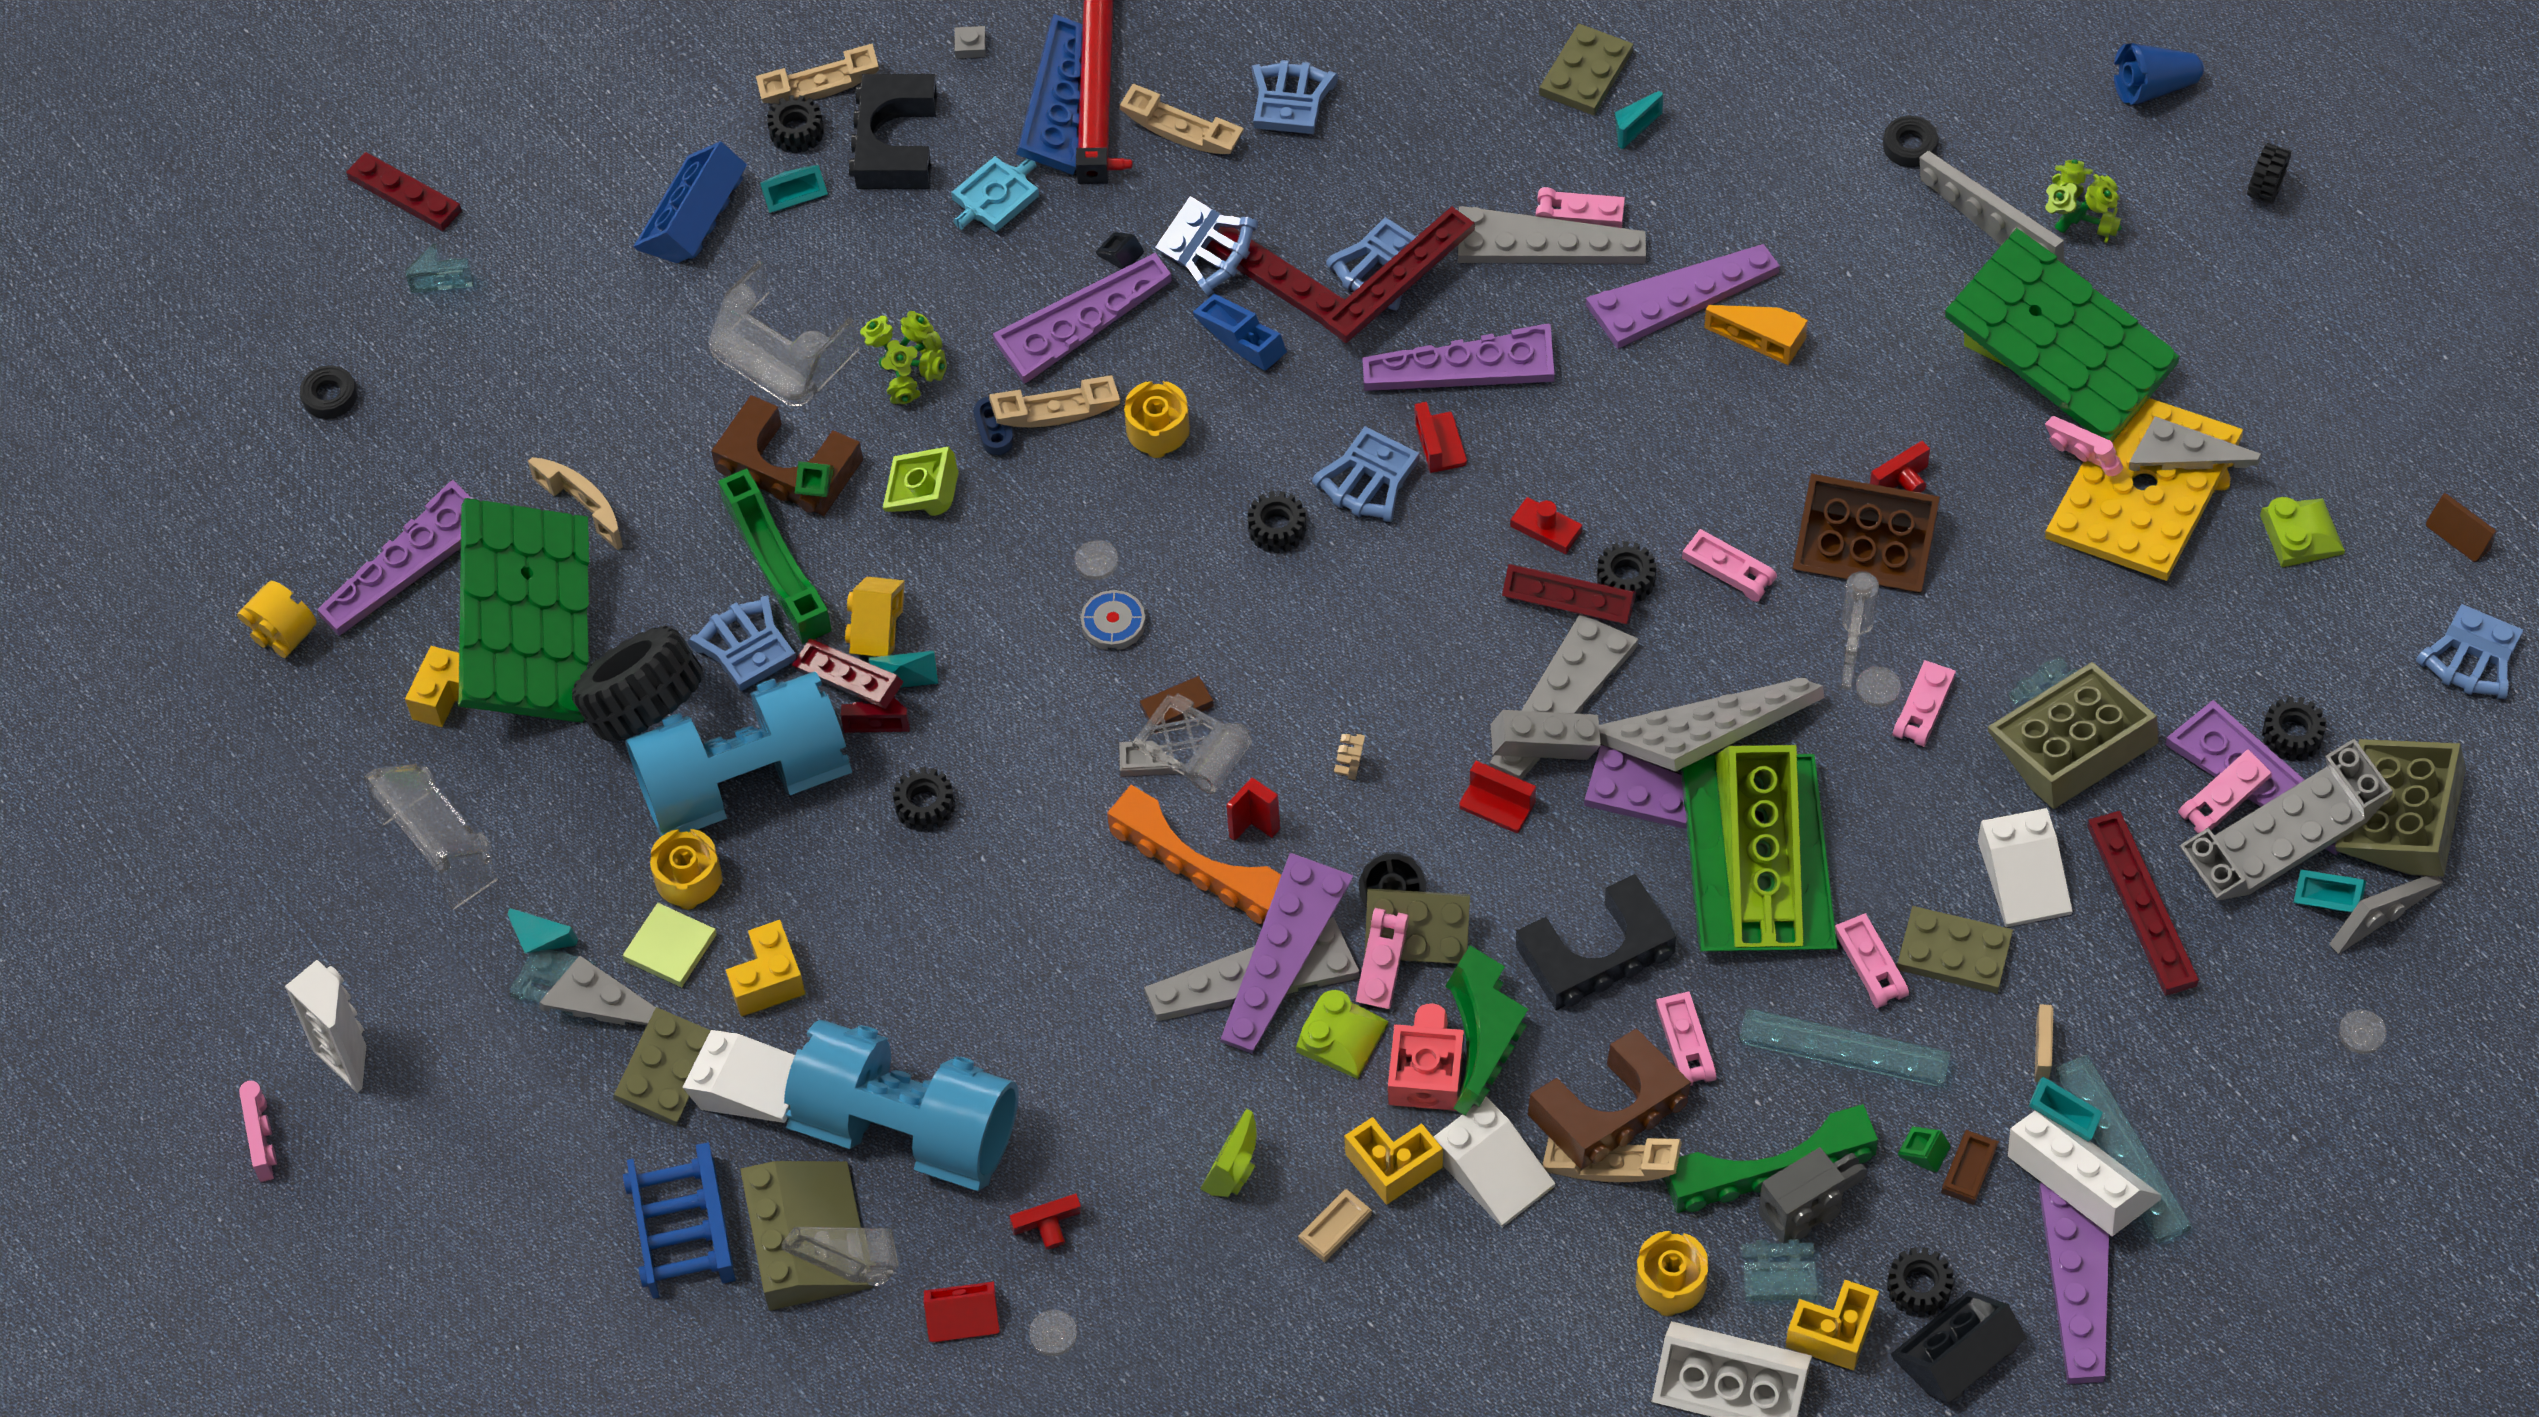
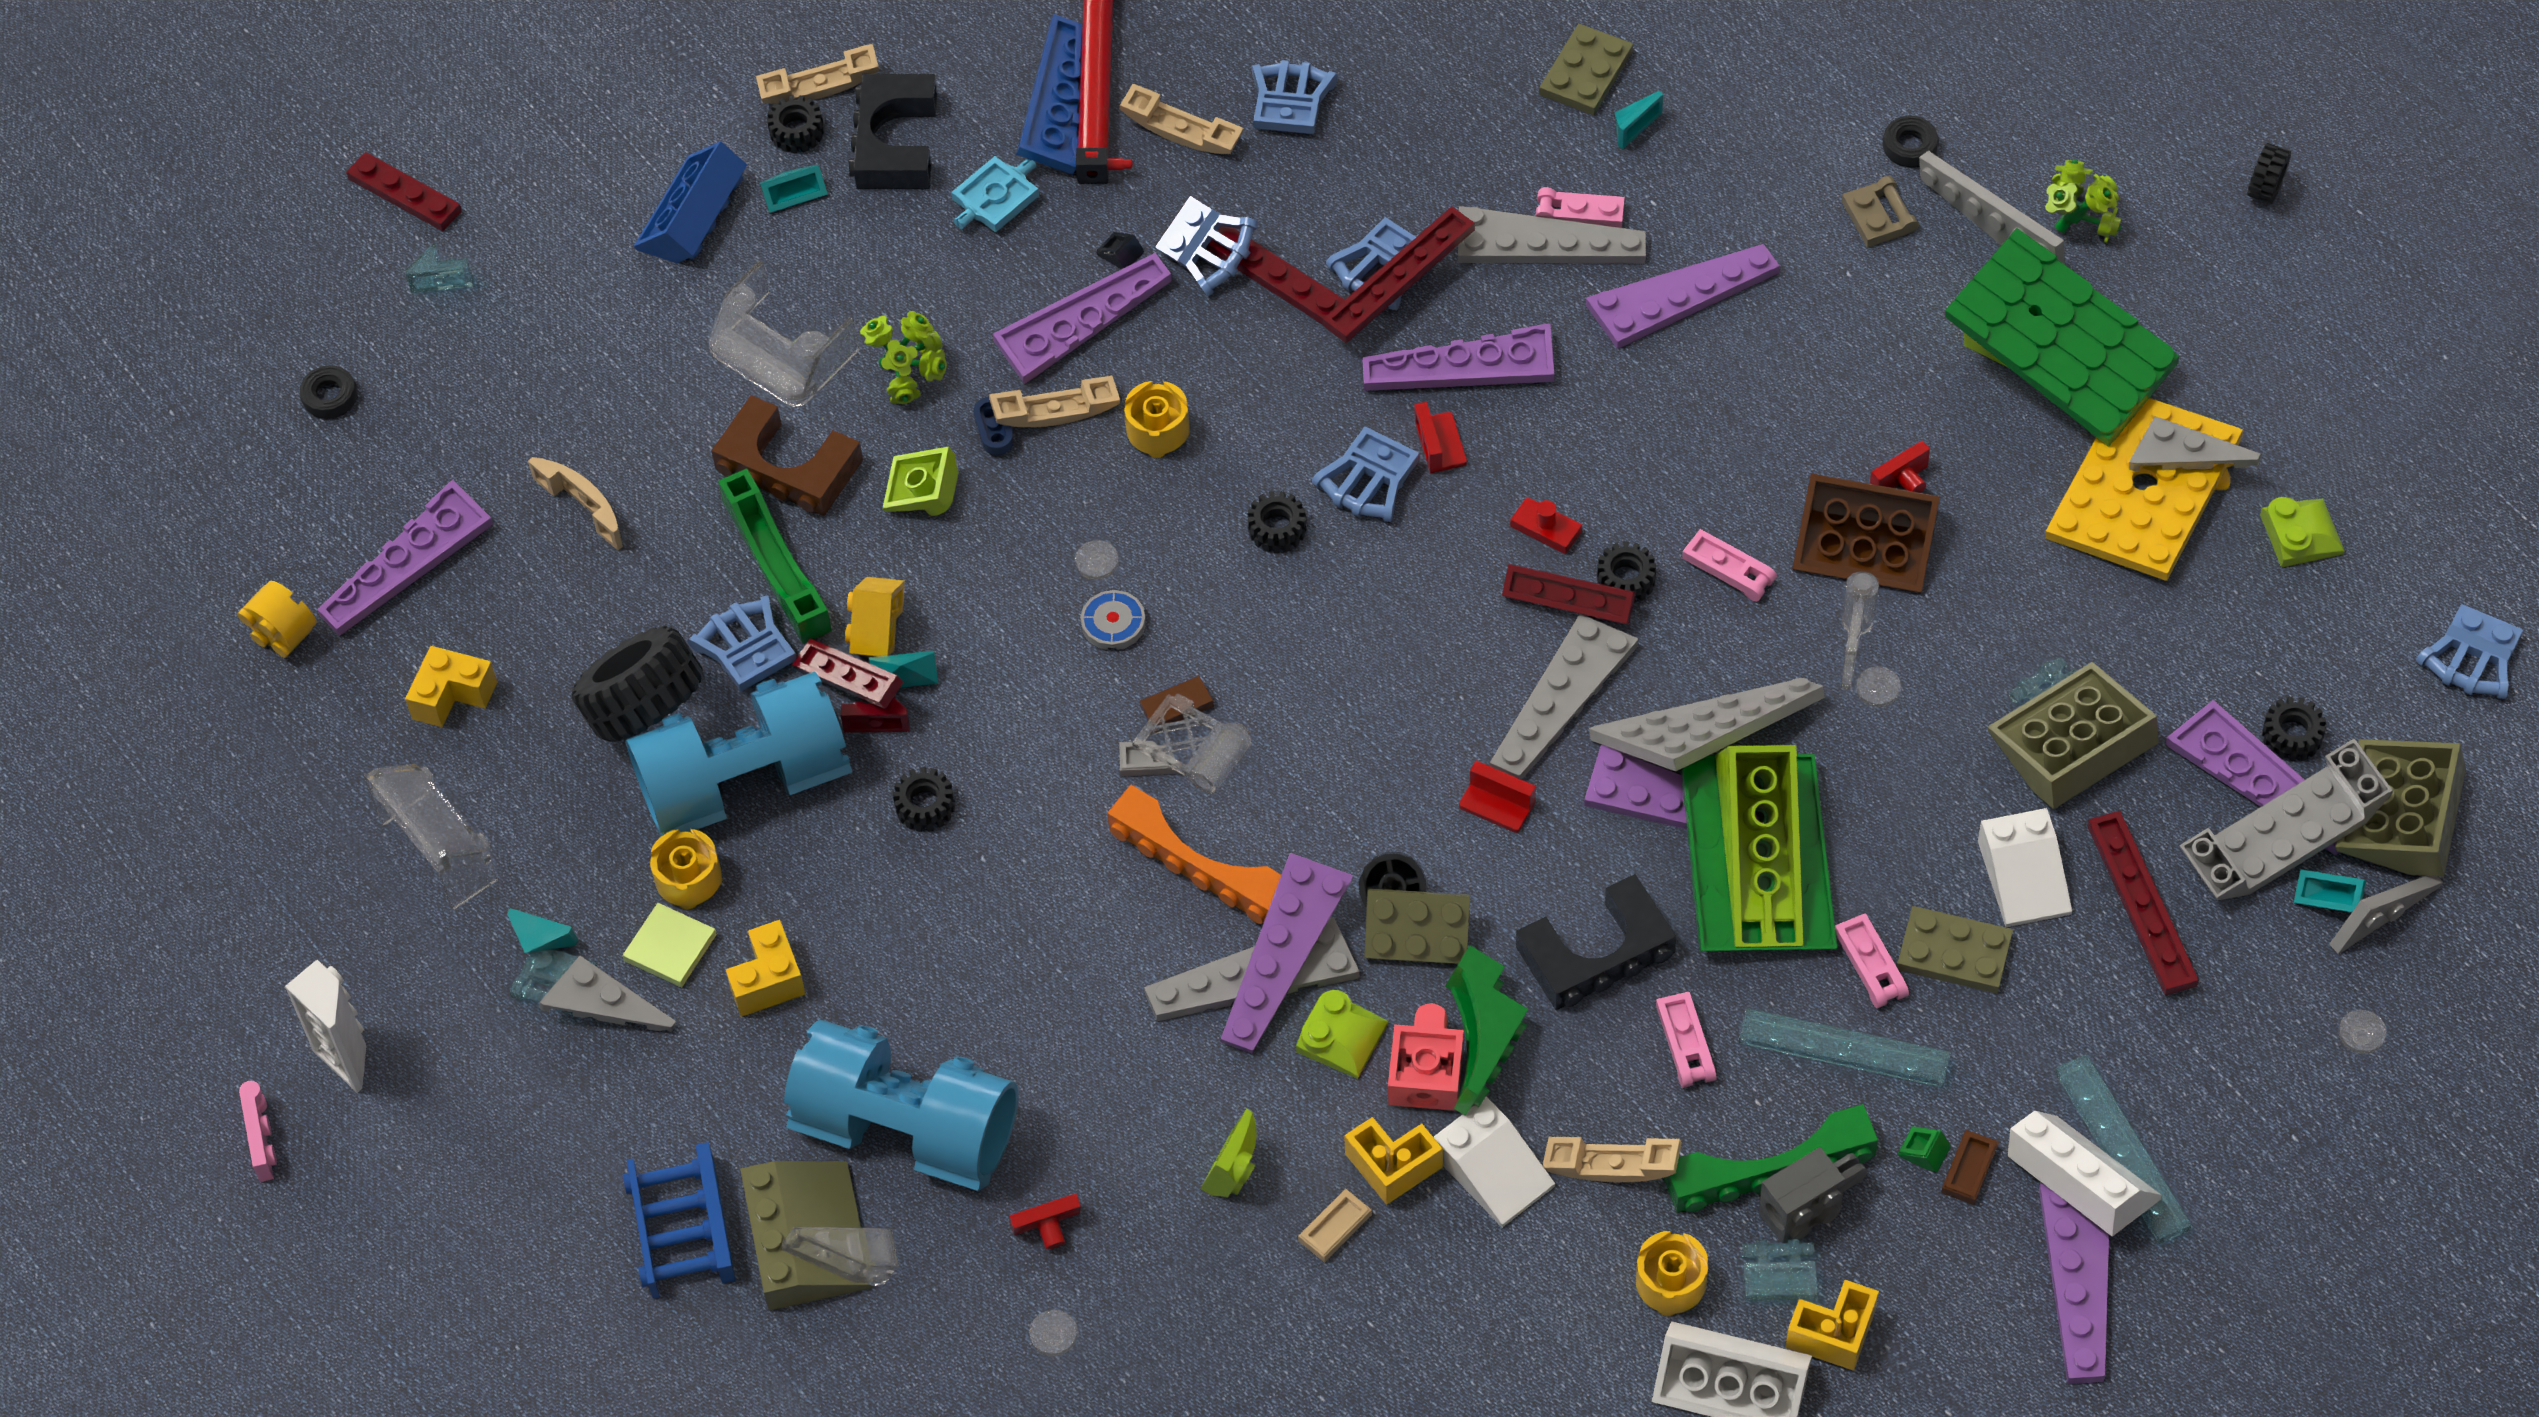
(522, 609): green piece -> none
(661, 1066): olive plate -> none
(740, 1077): white slope -> none
(813, 479): green slope -> none
(961, 1311): red panel -> none
(970, 42): light grey plate -> none
(1241, 331): blue slope -> none
(1255, 806): red panel -> none
(1353, 758): tan piece -> none
(1382, 959): bright pink plate -> none
(1545, 734): light grey brick -> none
(1591, 1134): reddish brown arch -> none
(1762, 329): light orange slope -> none
(1872, 218): none -> dark tan plate
(1920, 1301): black tyre -> none
(1924, 702): bright pink plate -> none
(1960, 1345): black slope -> none
(2044, 1042): tan tile -> none
(2065, 1109): teal slope -> none
(2084, 445): bright pink plate -> none
(2153, 72): blue cone -> none
(2226, 791): bright pink plate -> none
(2461, 528): reddish brown slope -> none

